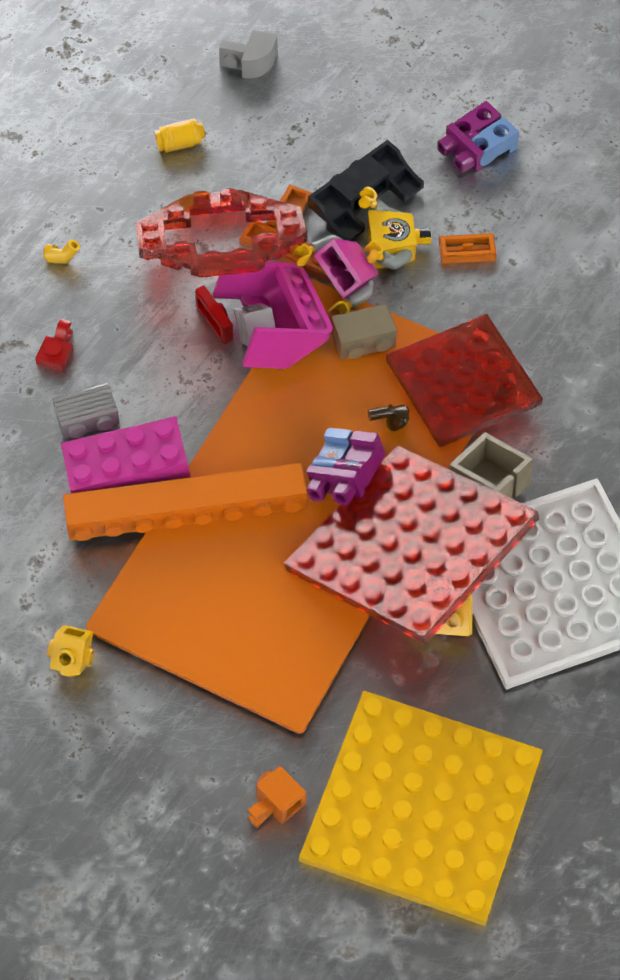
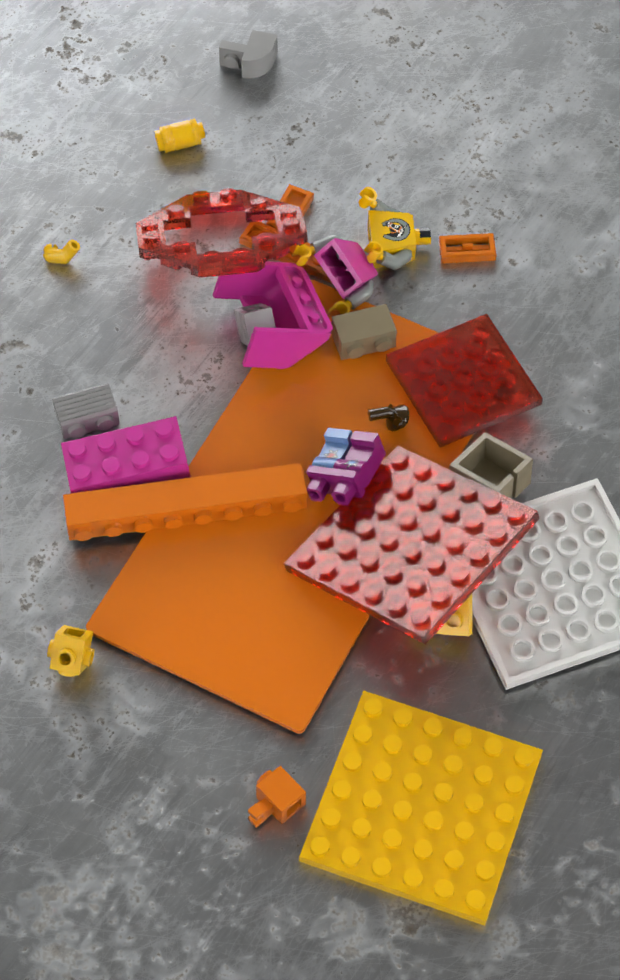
(56, 351): red plate -> none
(214, 314): red plate -> none
(379, 169): black bracket -> none
(478, 138): magenta hips -> none

